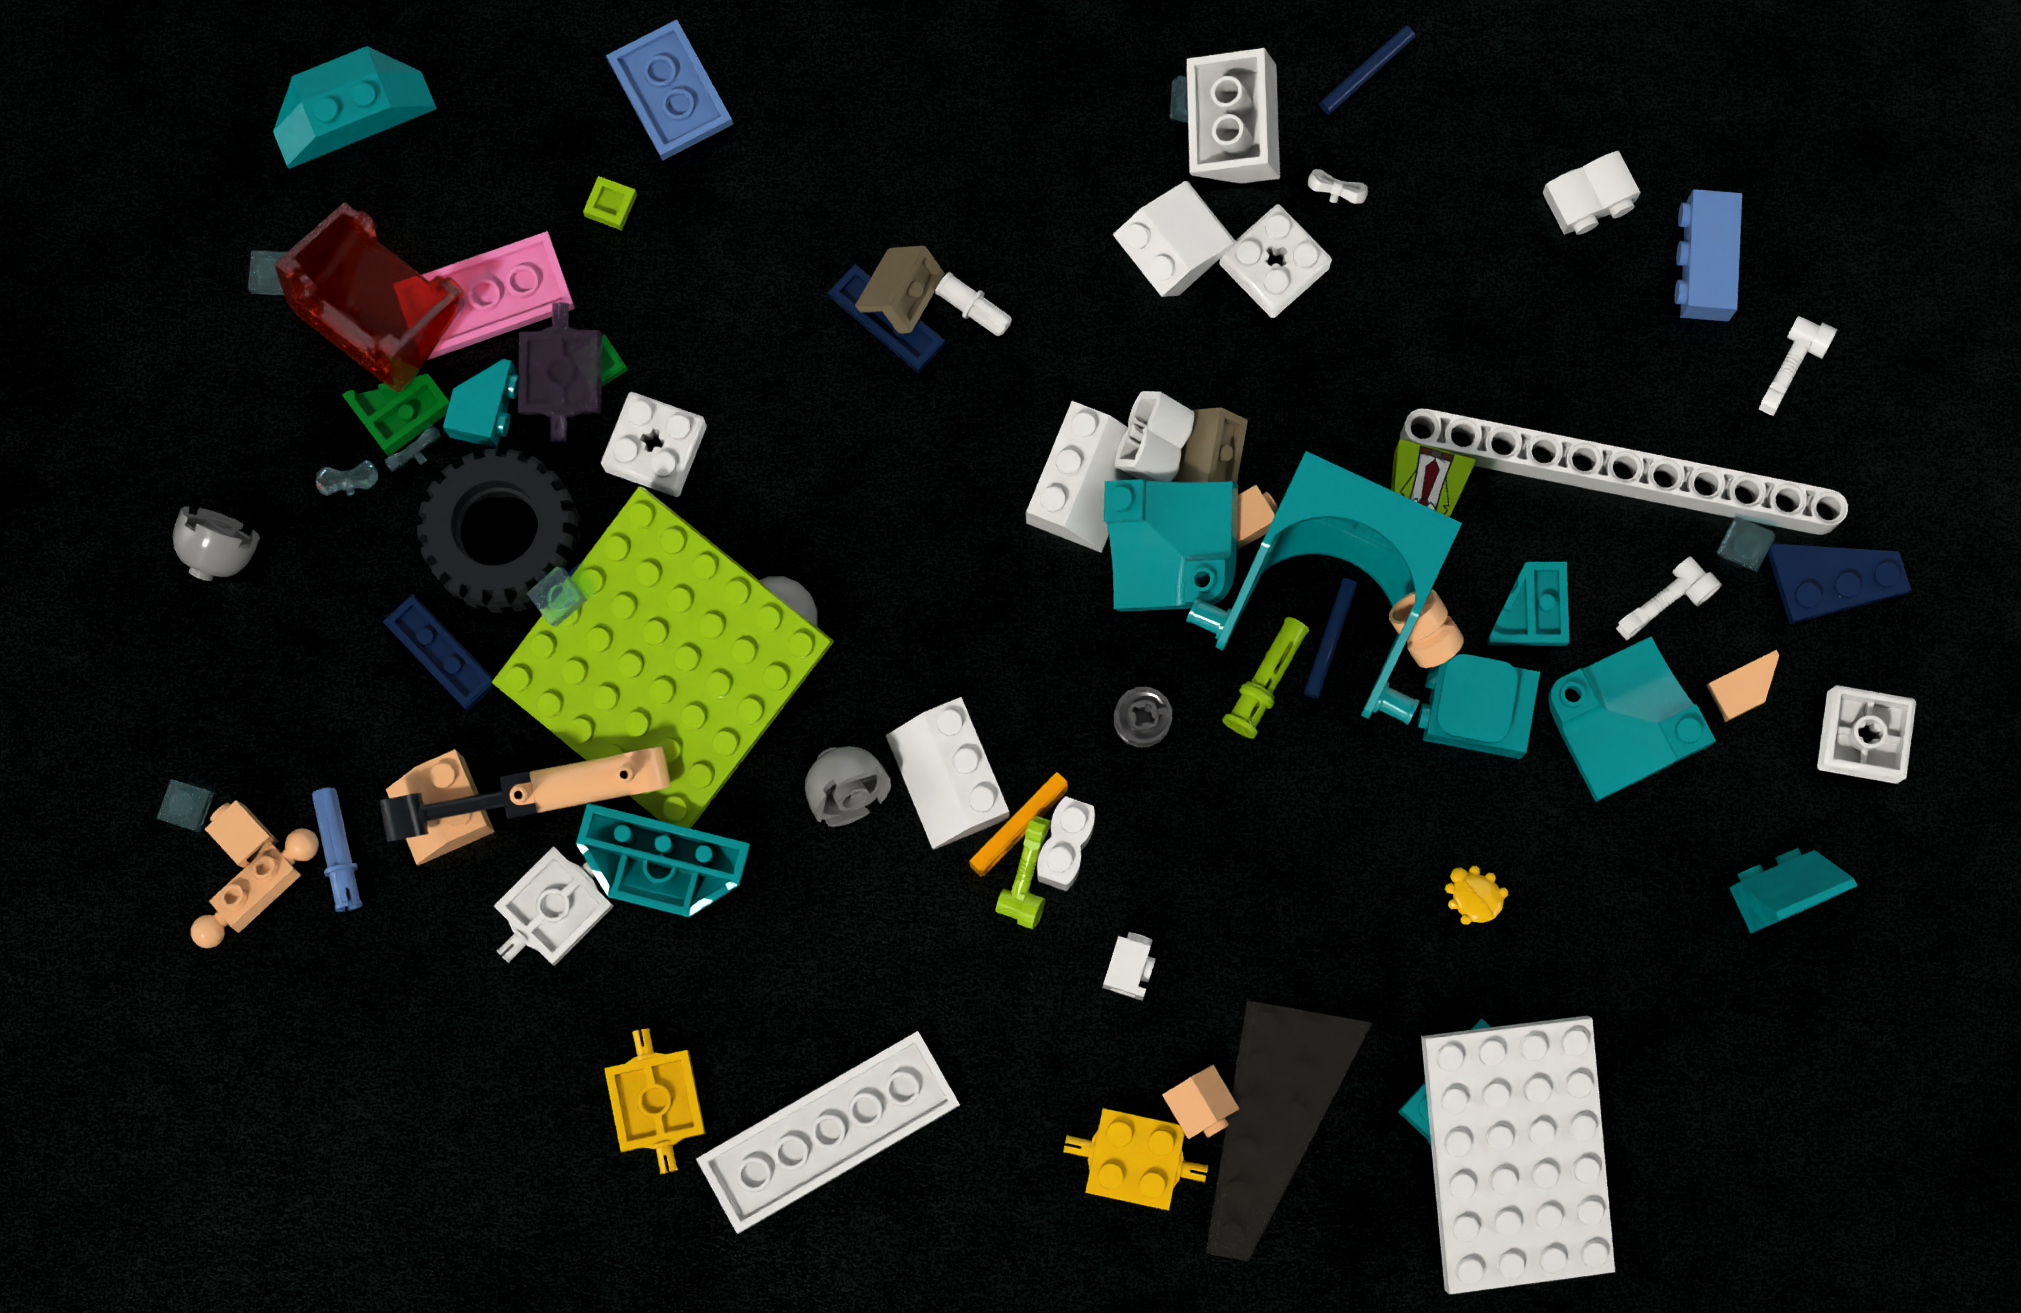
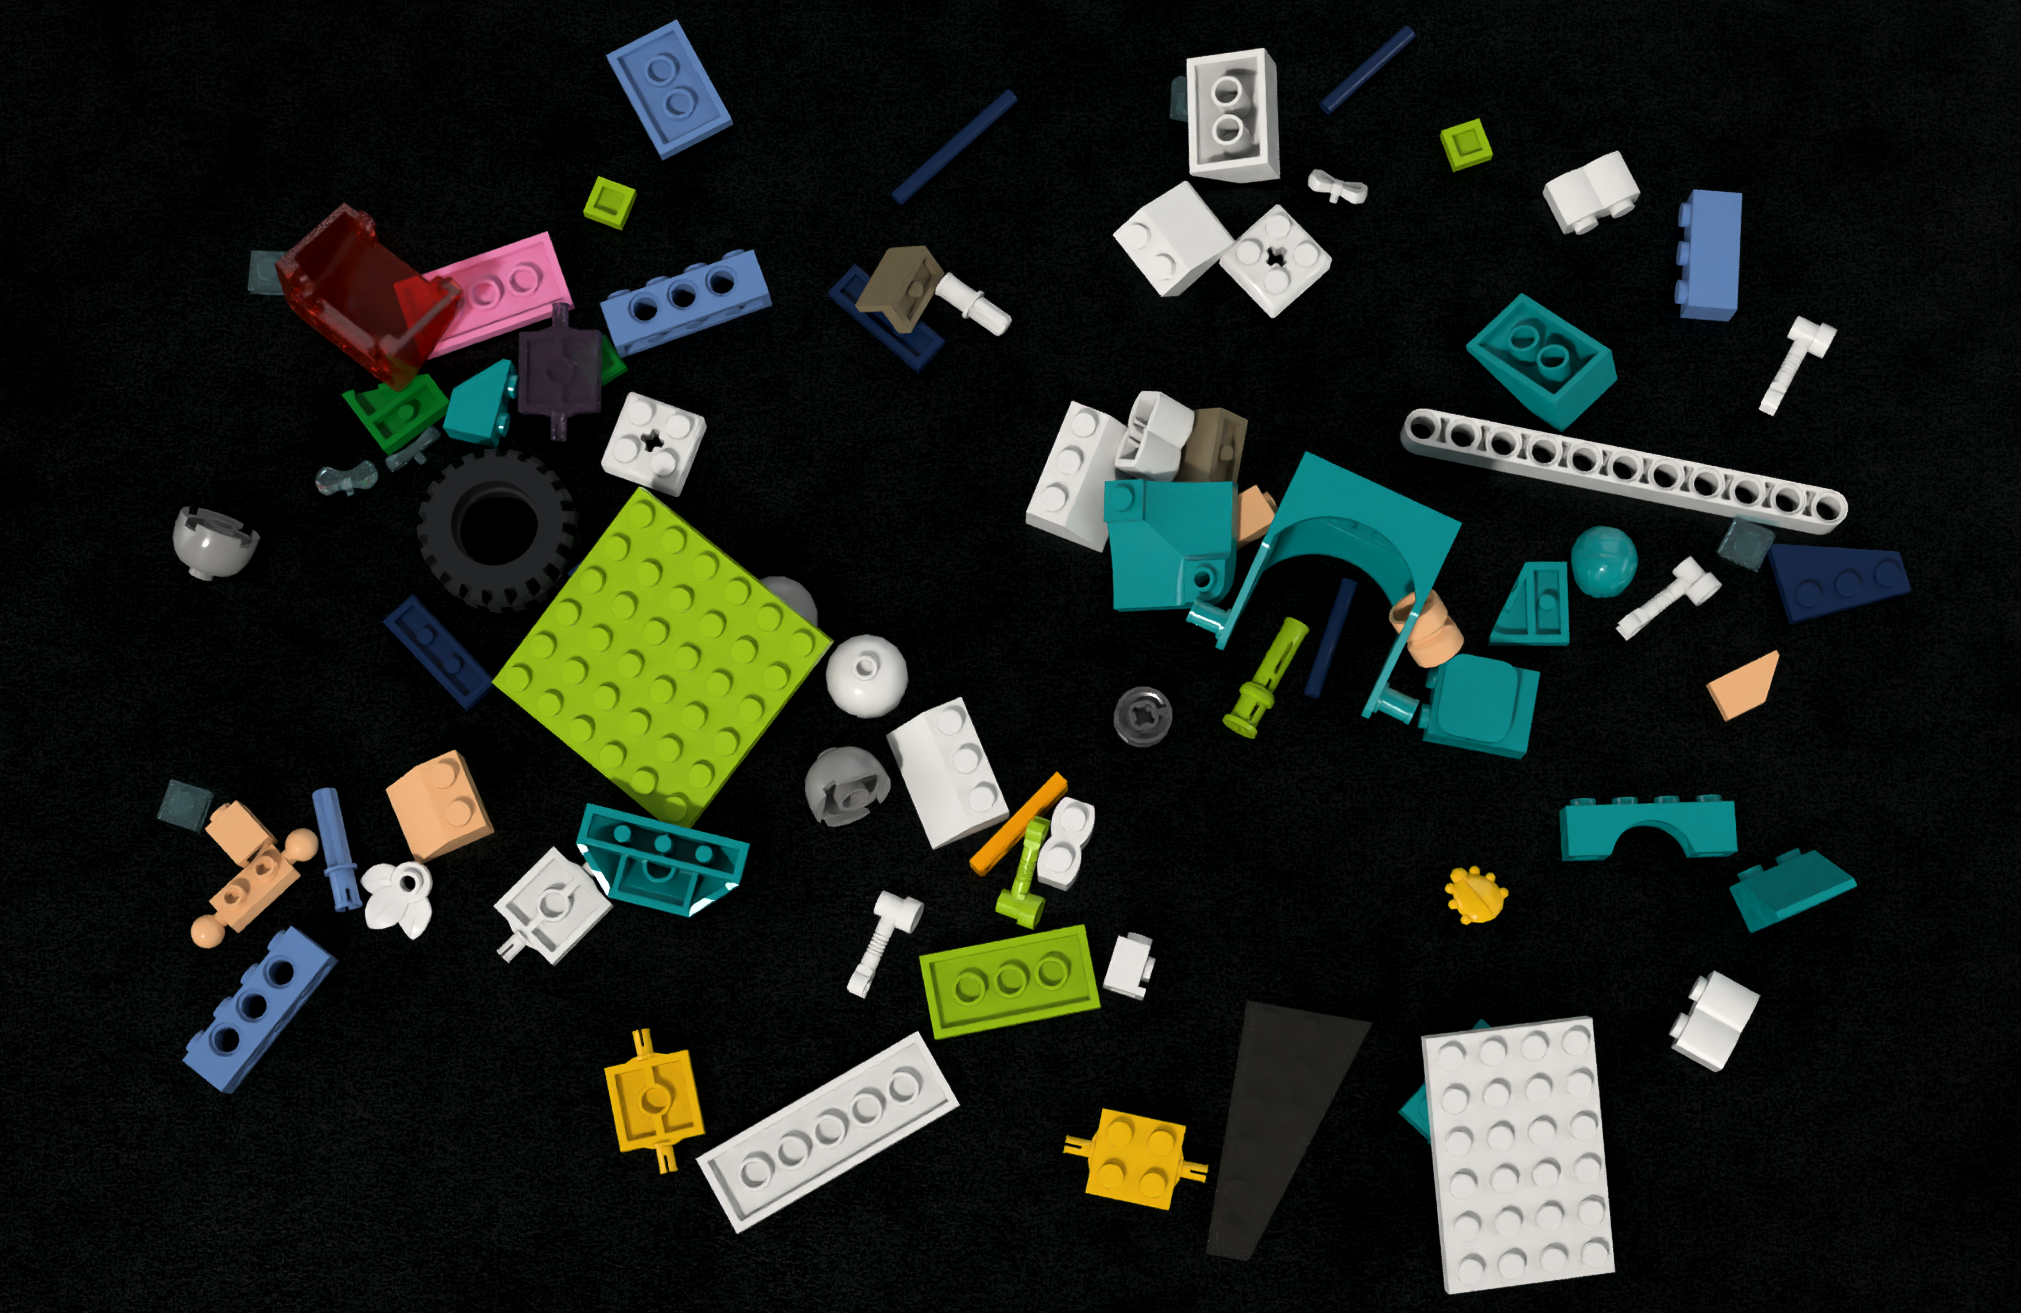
(310, 967): none -> medium blue brick
(347, 103): teal wedge -> none
(394, 901): none -> white plate
(536, 791): light nougat piece -> none
(556, 596): clear light blue plate -> none
(708, 309): none -> medium blue brick
(866, 676): none -> white cylinder
(894, 913): none -> white brick
(954, 147): none -> dark blue bar
(1009, 982): none -> lime plate
(1201, 1103): light nougat brick -> none
(1430, 475): torso -> none
(1466, 145): none -> lime plate
(1544, 361): none -> teal slope
(1603, 561): none -> teal hair
(1627, 719): teal slope -> none
(1700, 827): none -> teal arch
(1713, 1021): none -> white brick
(1887, 718): white brick -> none

